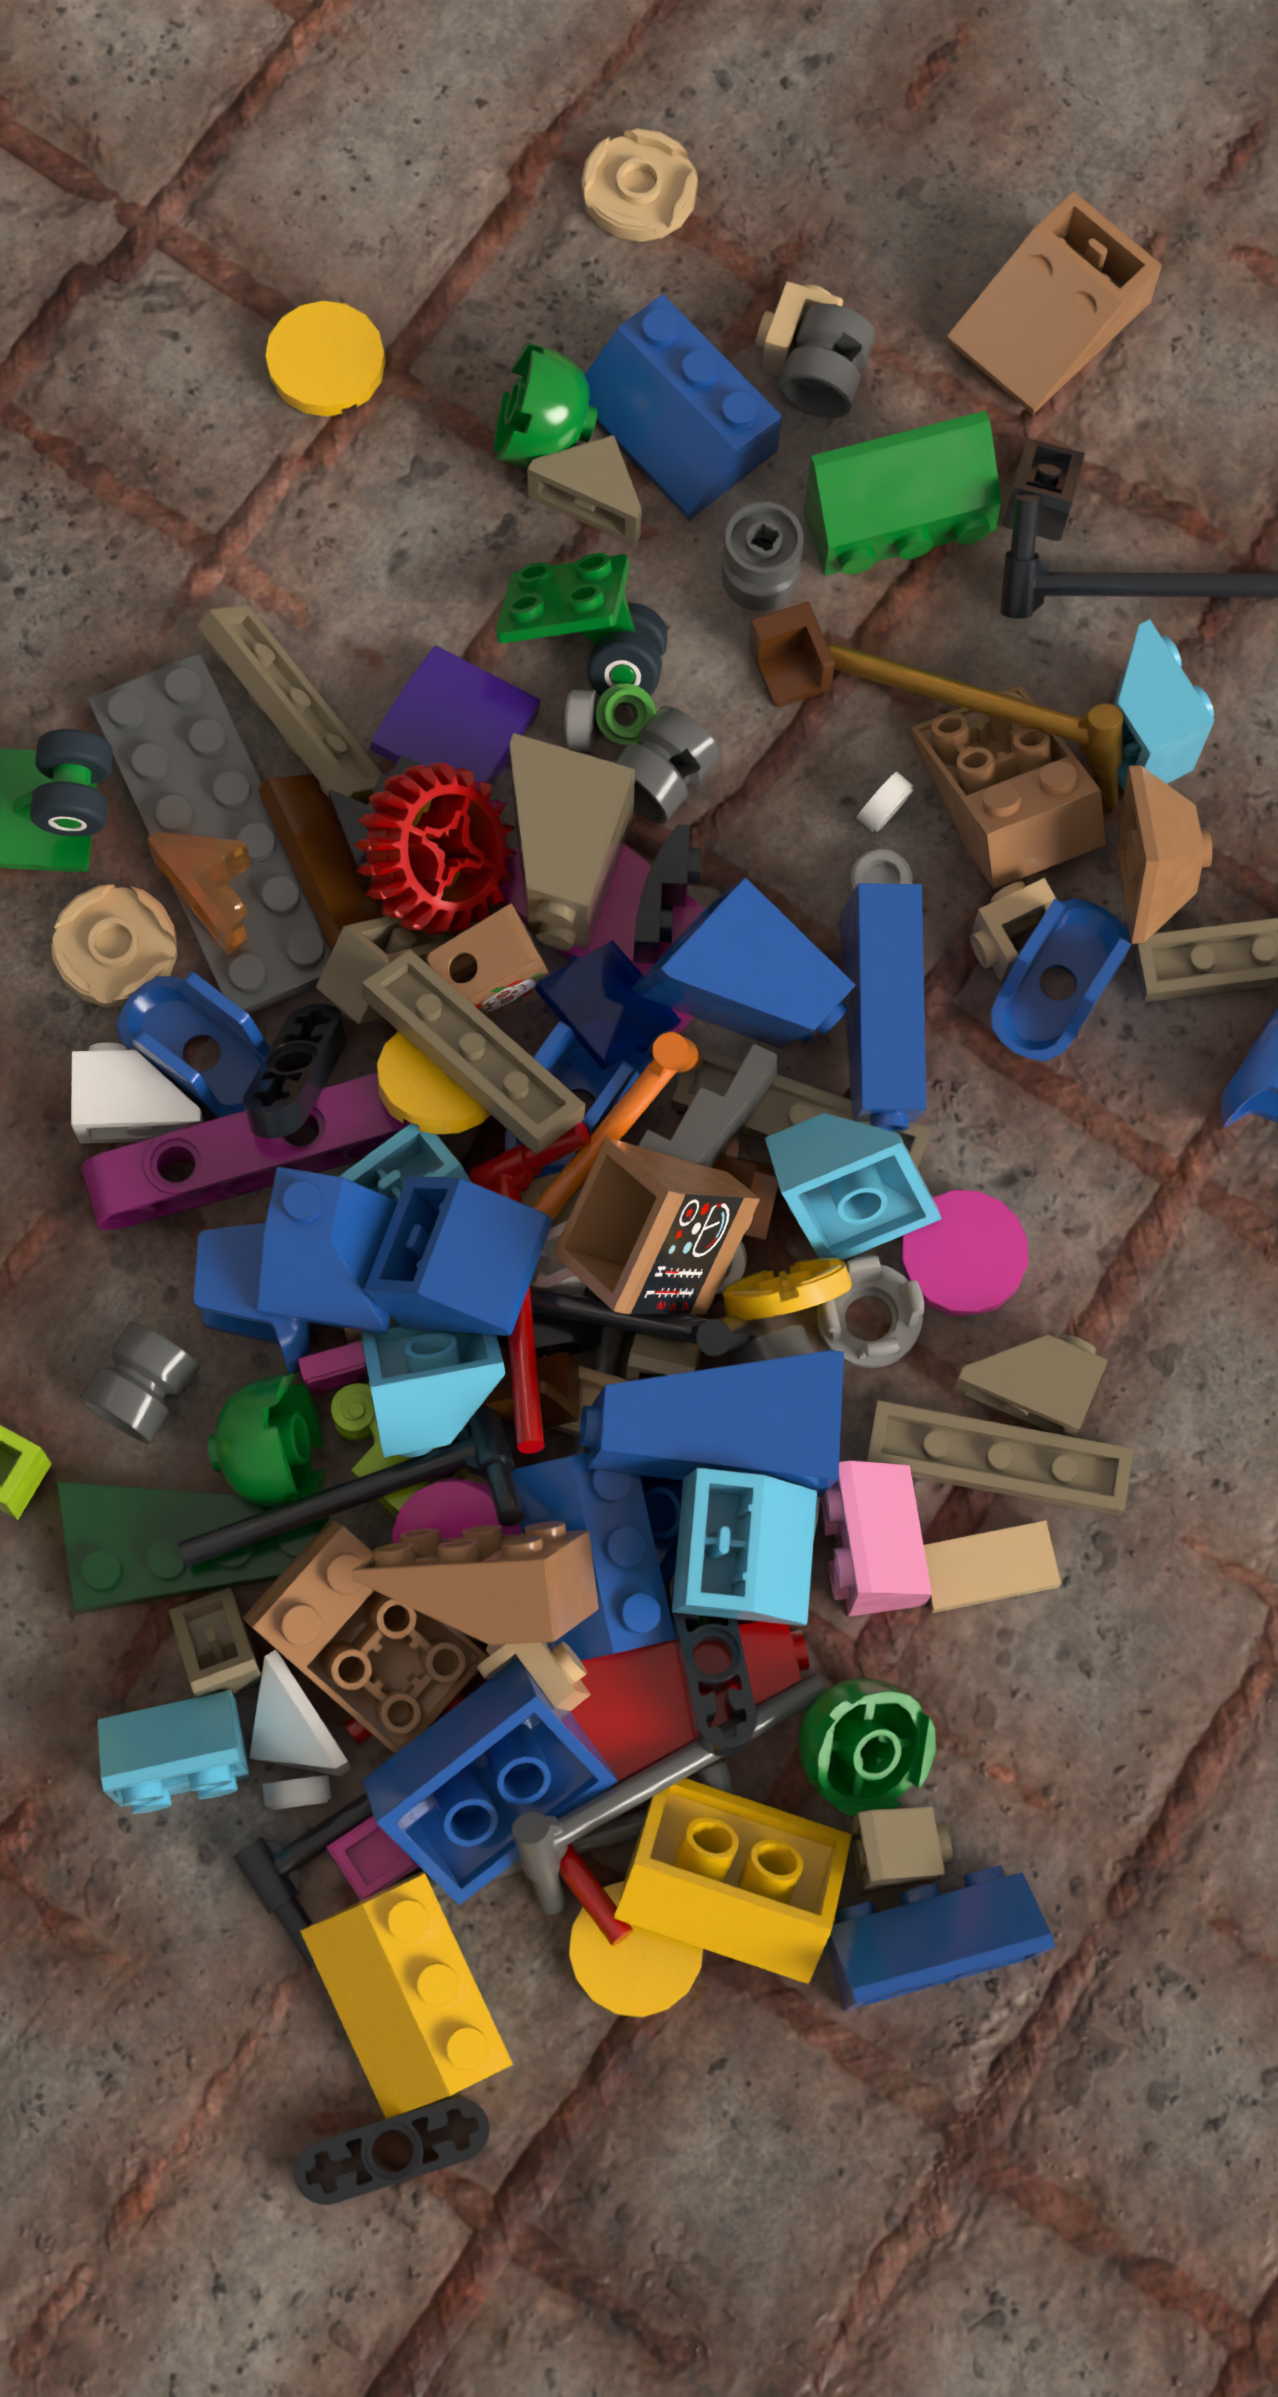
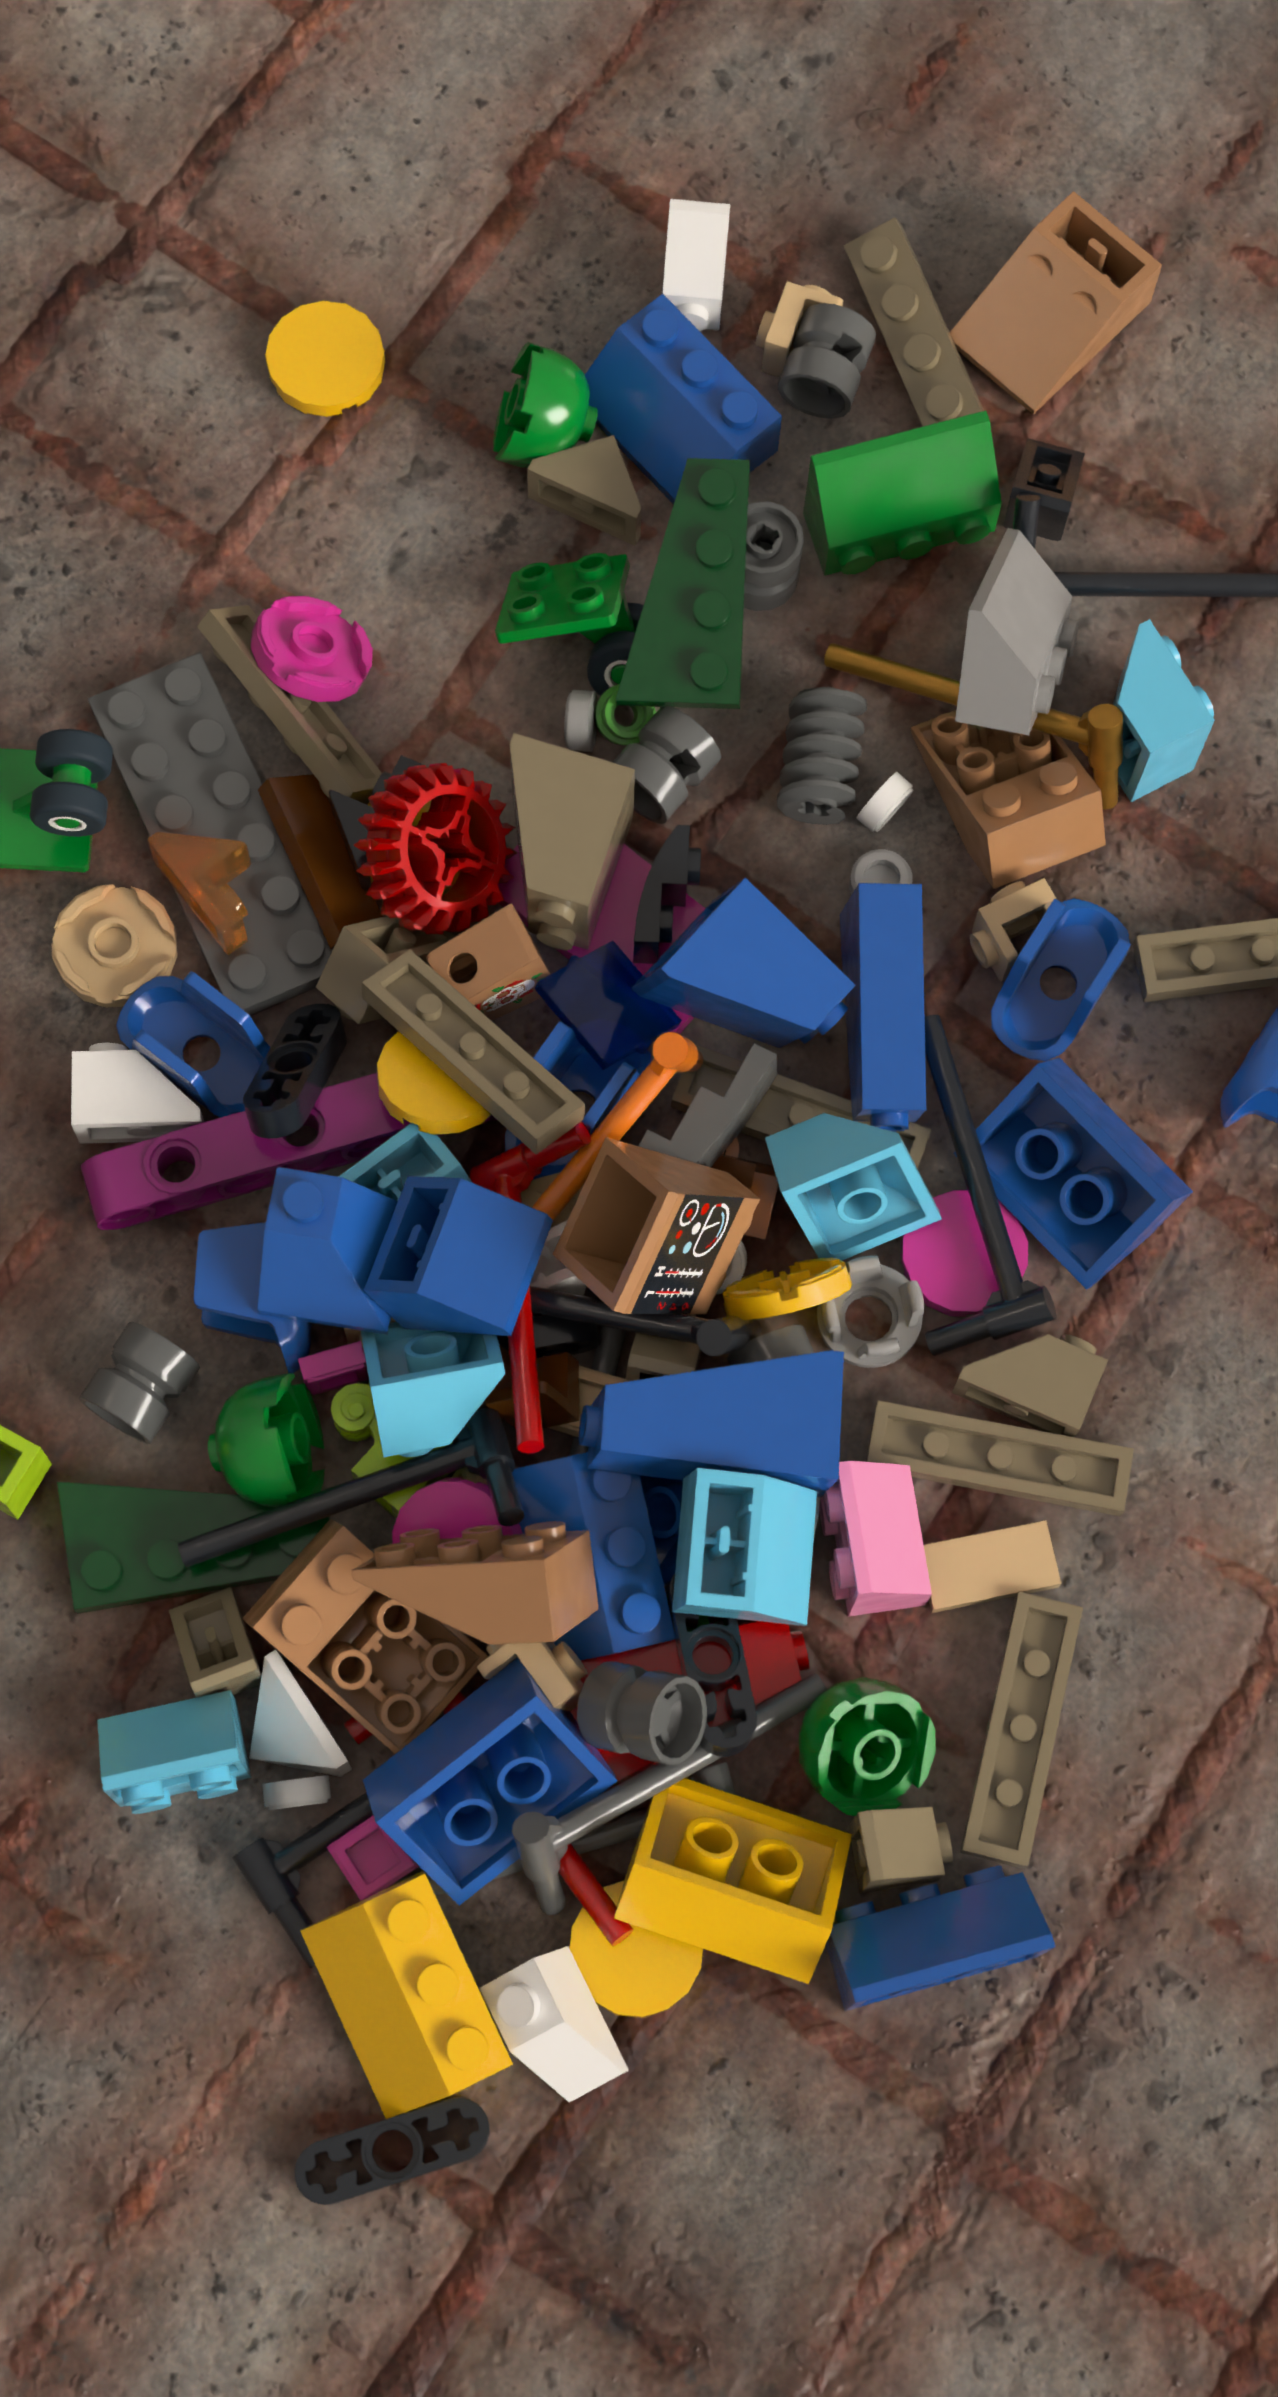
(311, 649): none -> dark pink tile
(455, 717): dark purple slope -> none
(555, 2024): none -> white slope
(639, 185): tan tile -> none
(642, 1712): none -> dark grey wheel
(694, 608): none -> dark green wing
(696, 260): none -> white slope
(791, 654): reddish brown panel -> none
(819, 755): none -> dark grey piece
(912, 324): none -> dark tan plate
(1015, 640): none -> light grey slope
(1016, 1303): none -> black bar
(1021, 1730): none -> dark tan plate
(1076, 1172): none -> blue slope
(1157, 852): medium nougat slope -> none

